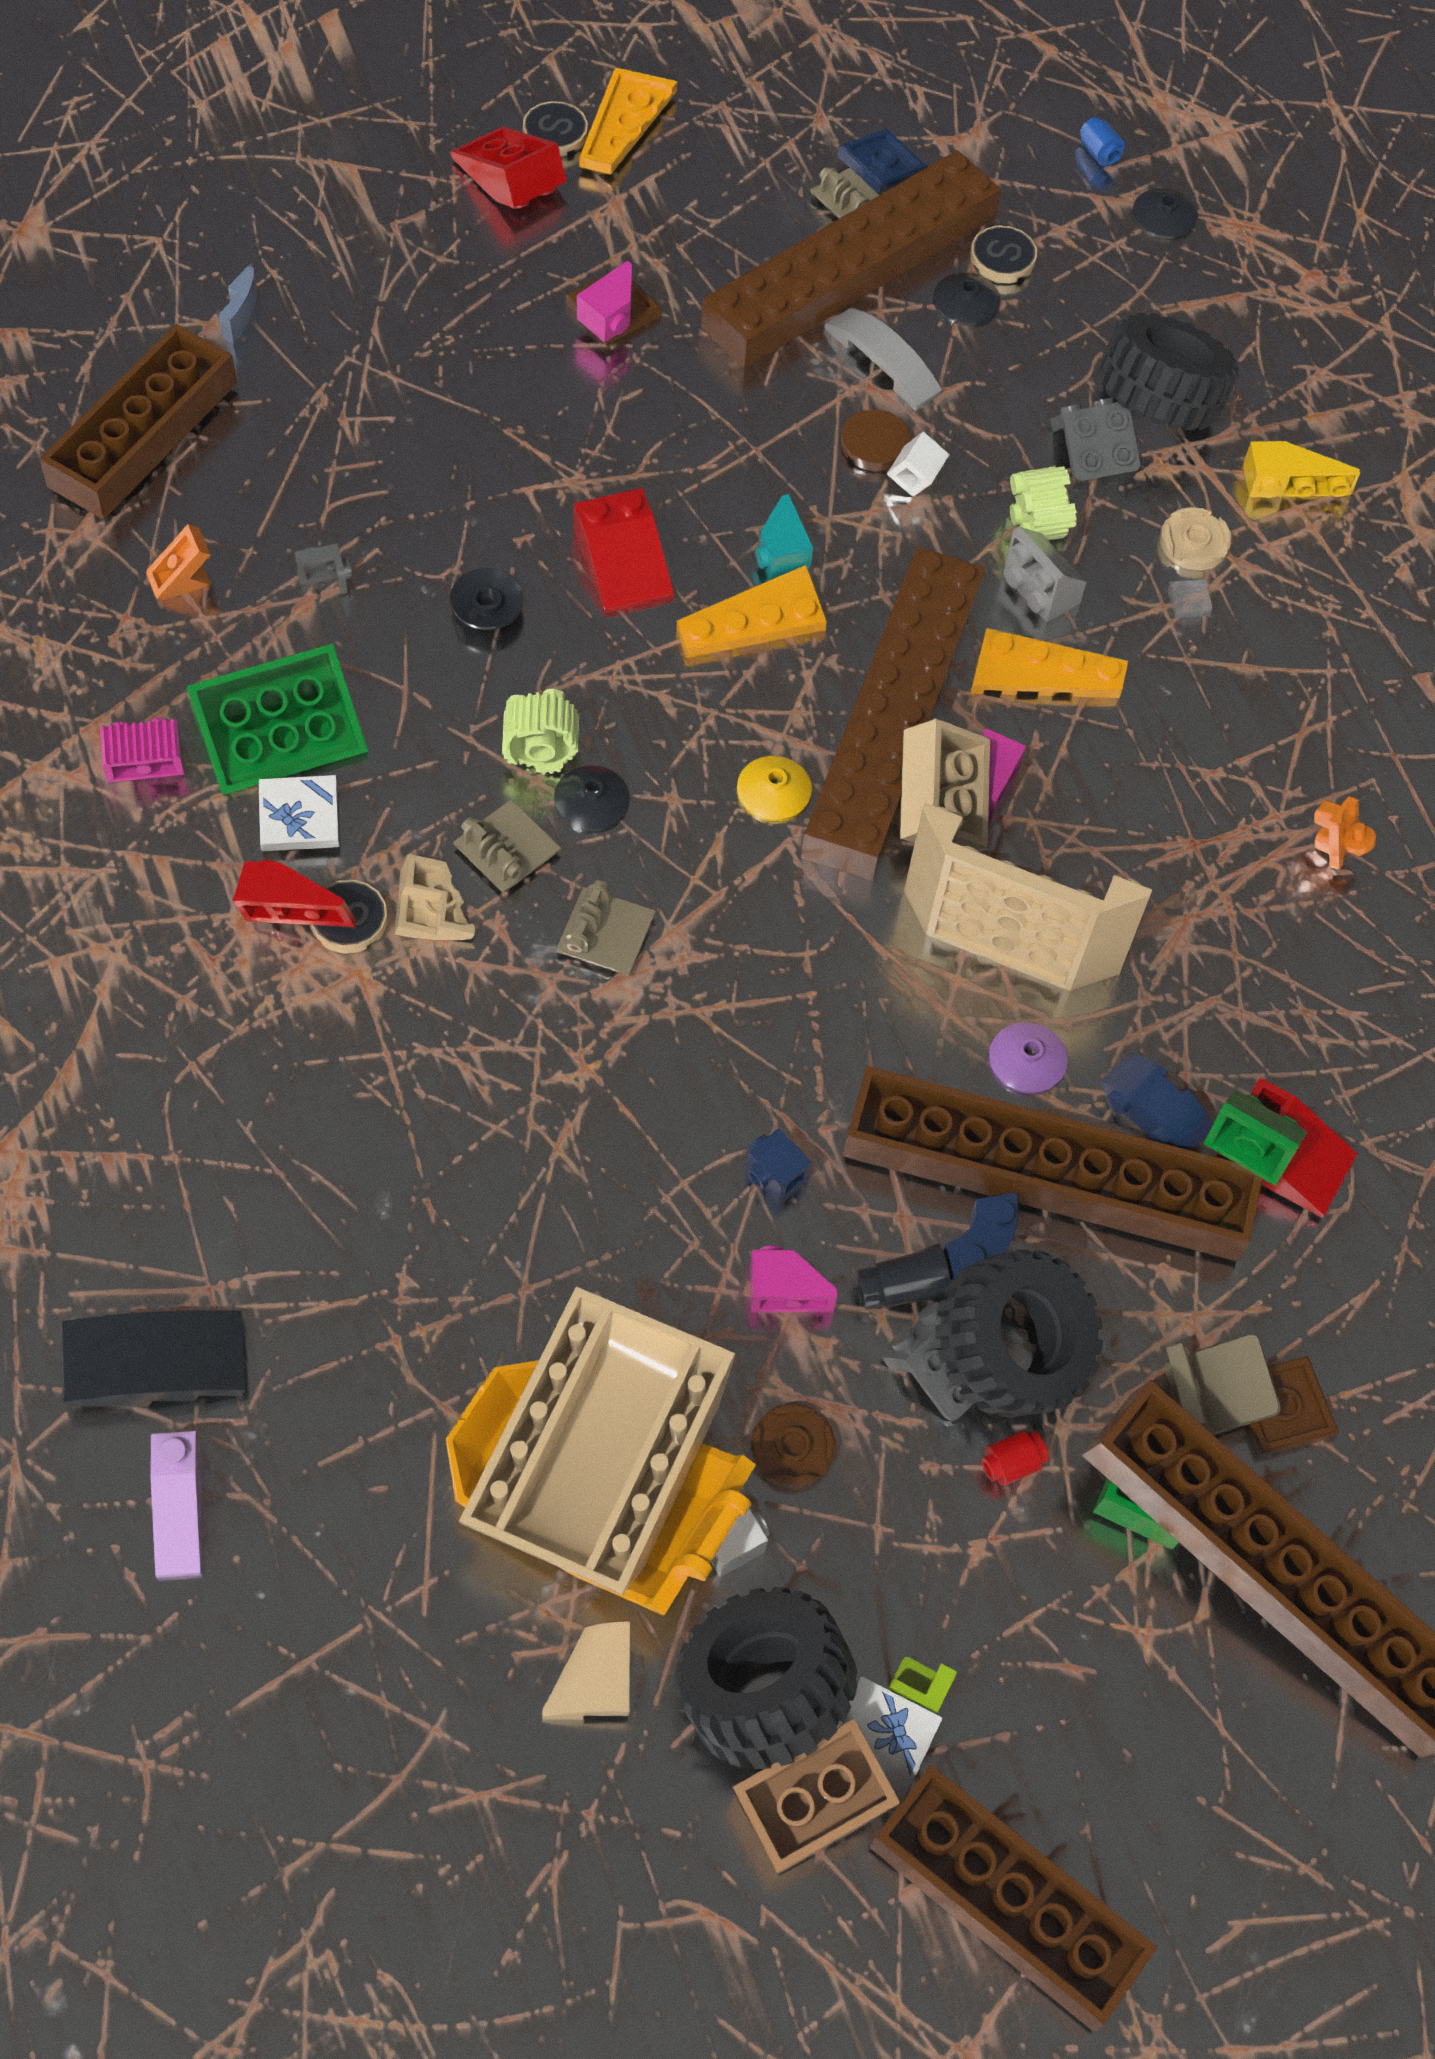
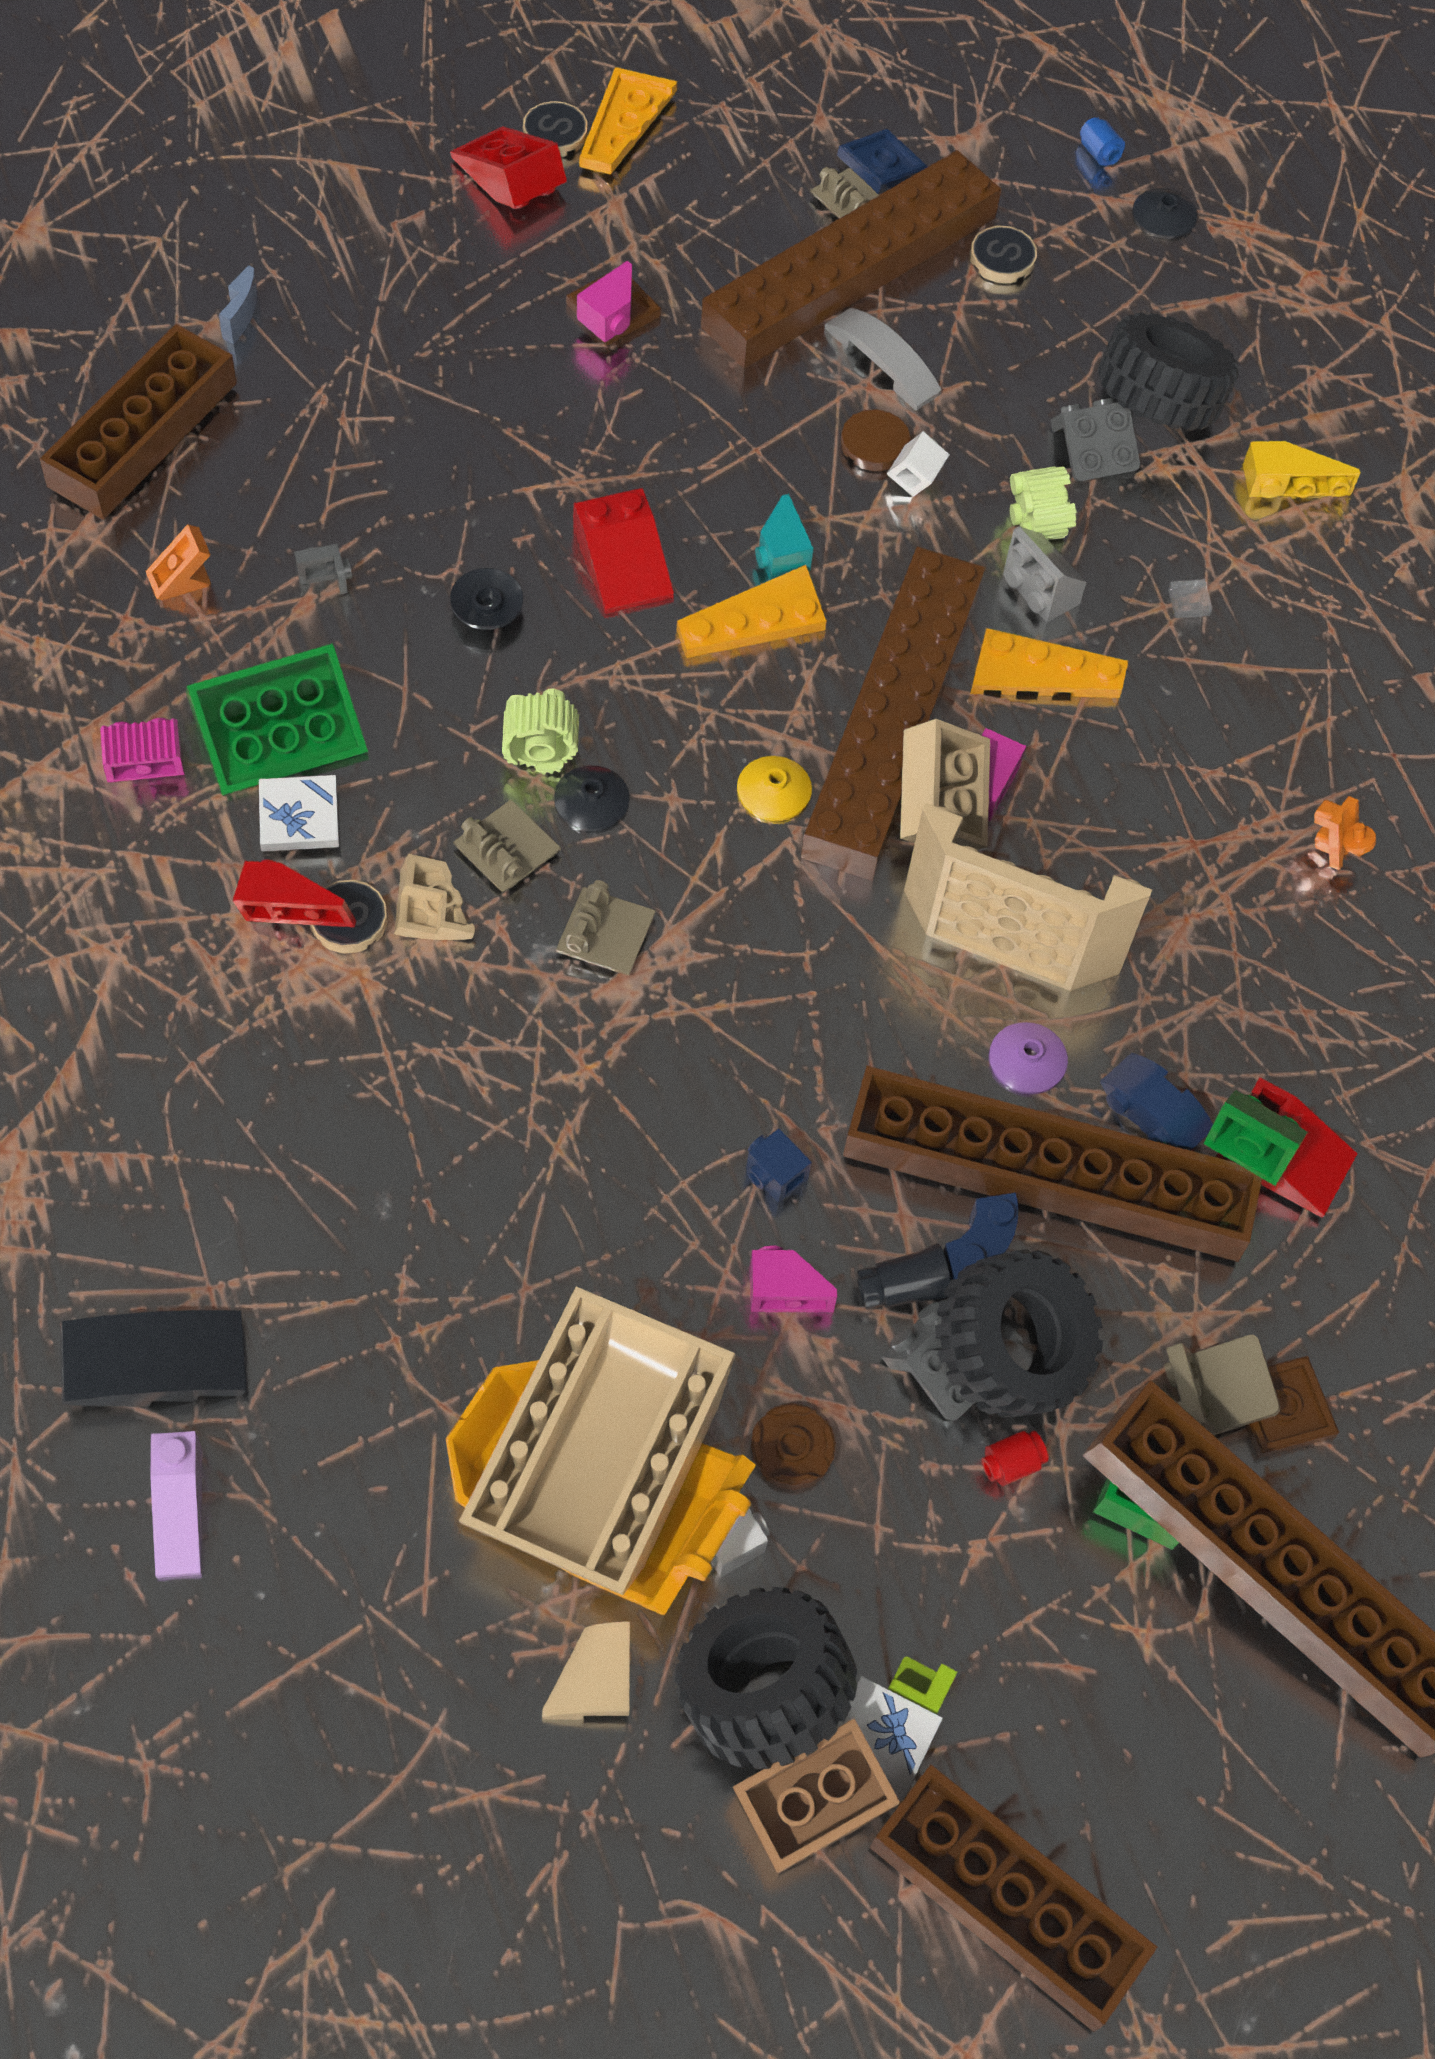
(966, 298): black dish -> none
(1195, 539): tan tile -> none

